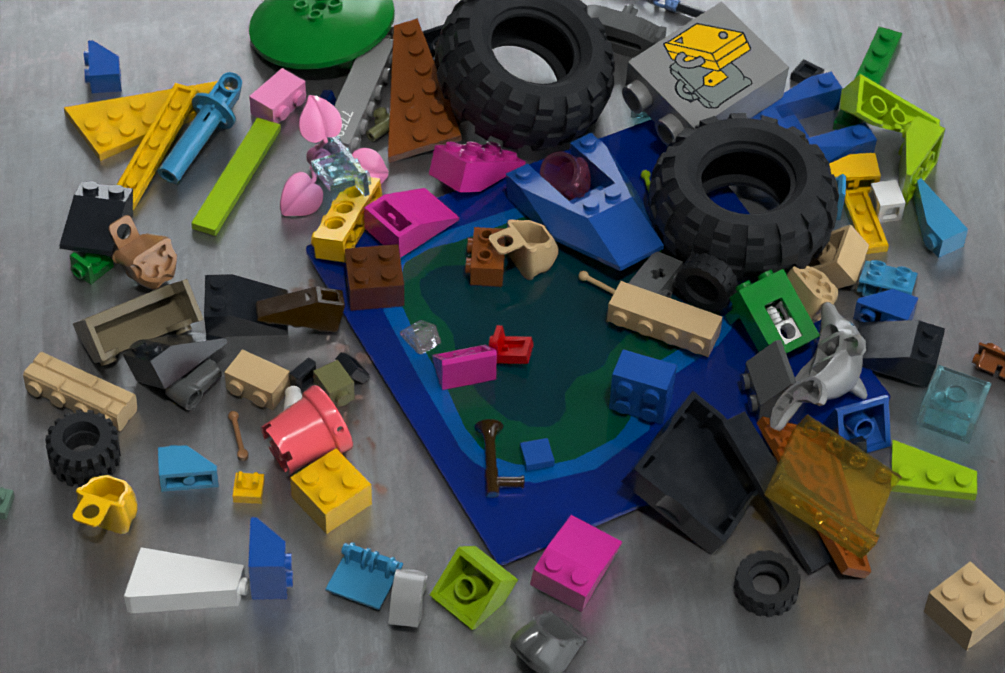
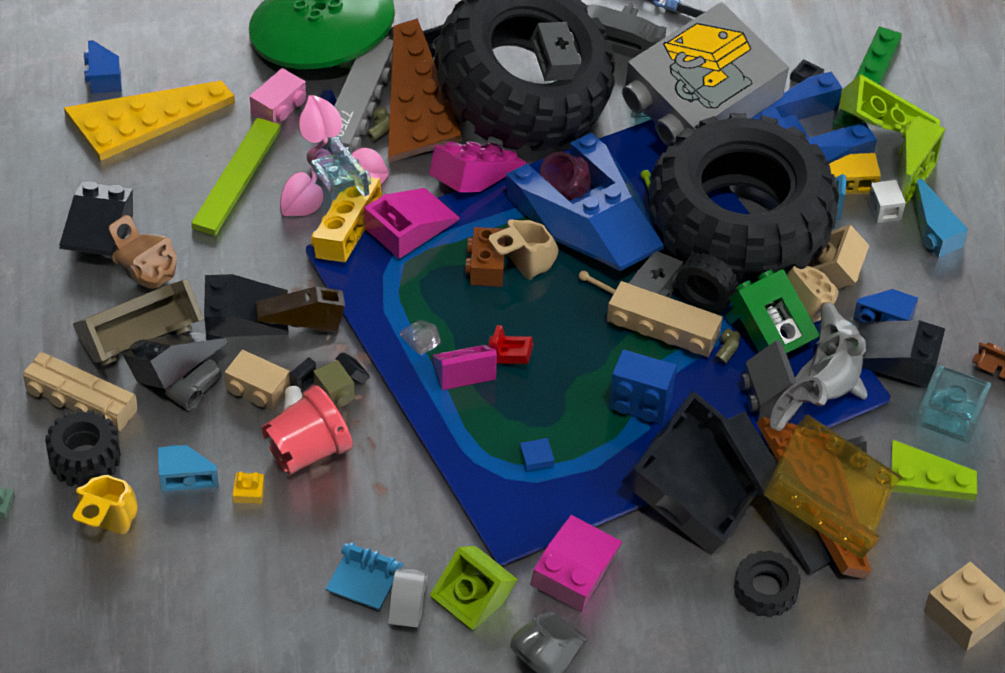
(90, 266): green bracket -> none
(157, 140): yellow tile -> none
(182, 583): white slope -> none
(212, 112): dark azure piece -> none
(242, 454): medium nougat hinge -> none
(268, 563): blue slope -> none
(331, 491): yellow brick -> none
(374, 277): reddish brown brick -> none
(489, 429): dark brown piece -> none
(555, 51): none -> dark grey brick
(731, 343): none -> olive arm
(864, 419): blue slope -> none
(865, 220): yellow tile -> none
(880, 275): dark azure hinge -> none

